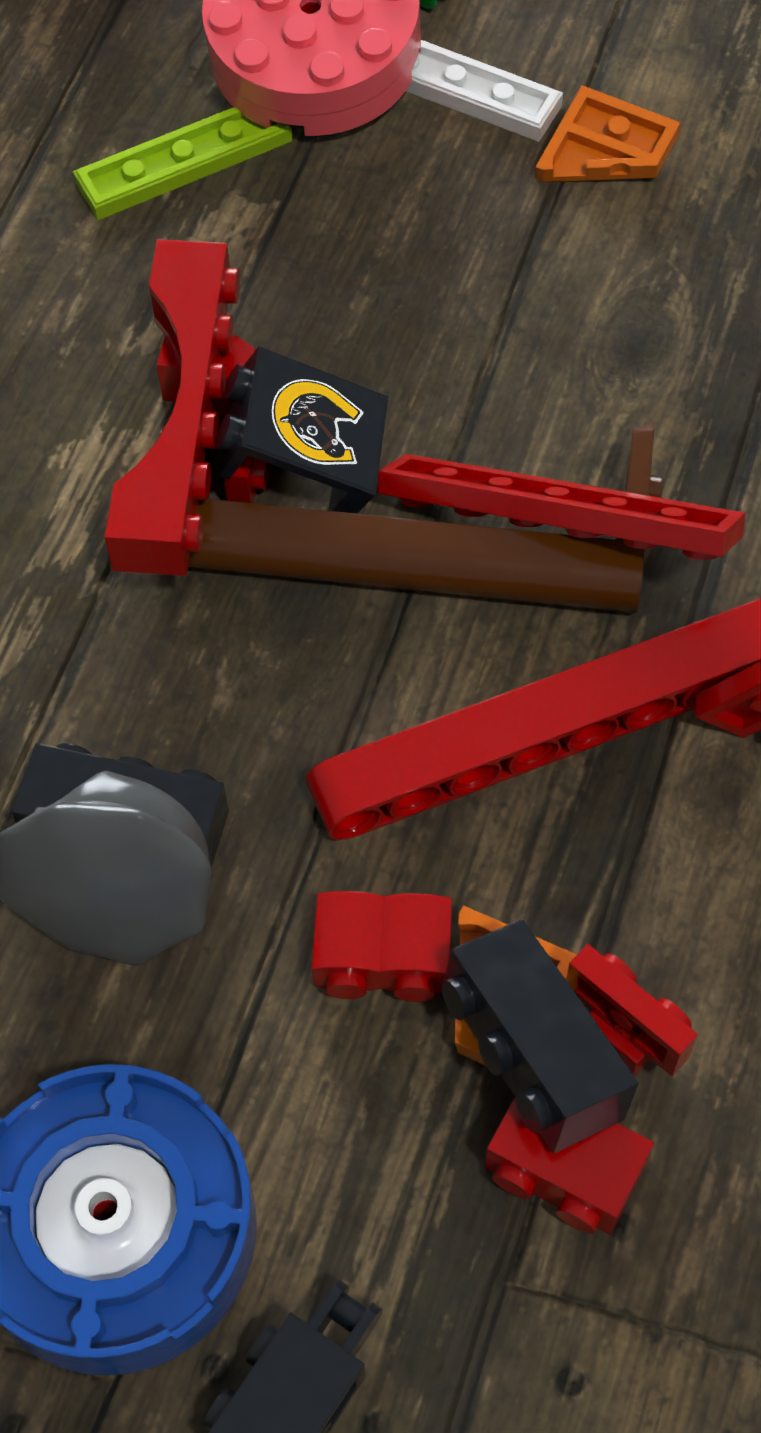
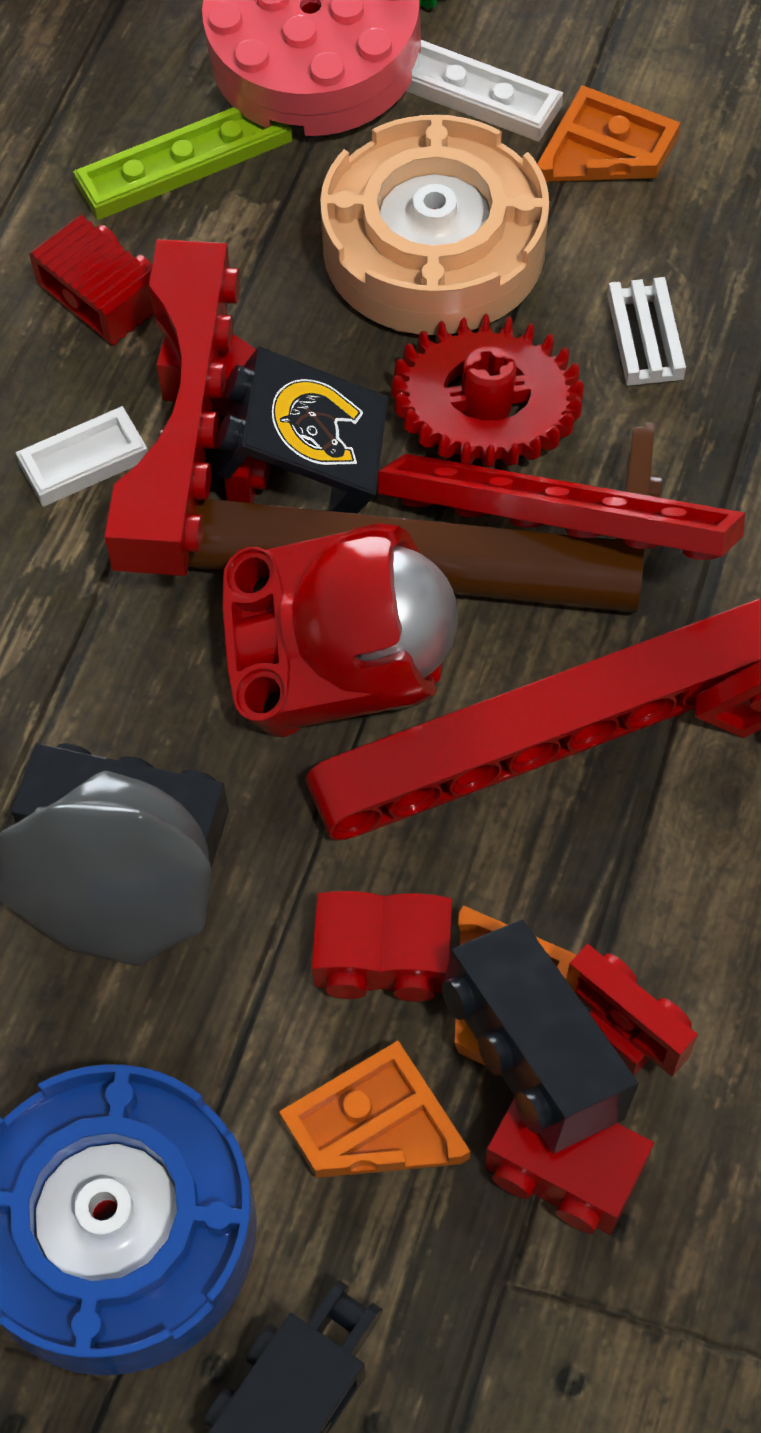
(82, 456): none -> white tile
(95, 278): none -> red brick
(337, 628): none -> red piece
(374, 1121): none -> orange wing
(434, 224): none -> light nougat piece
(495, 375): none -> red gear
(640, 296): none -> white tile

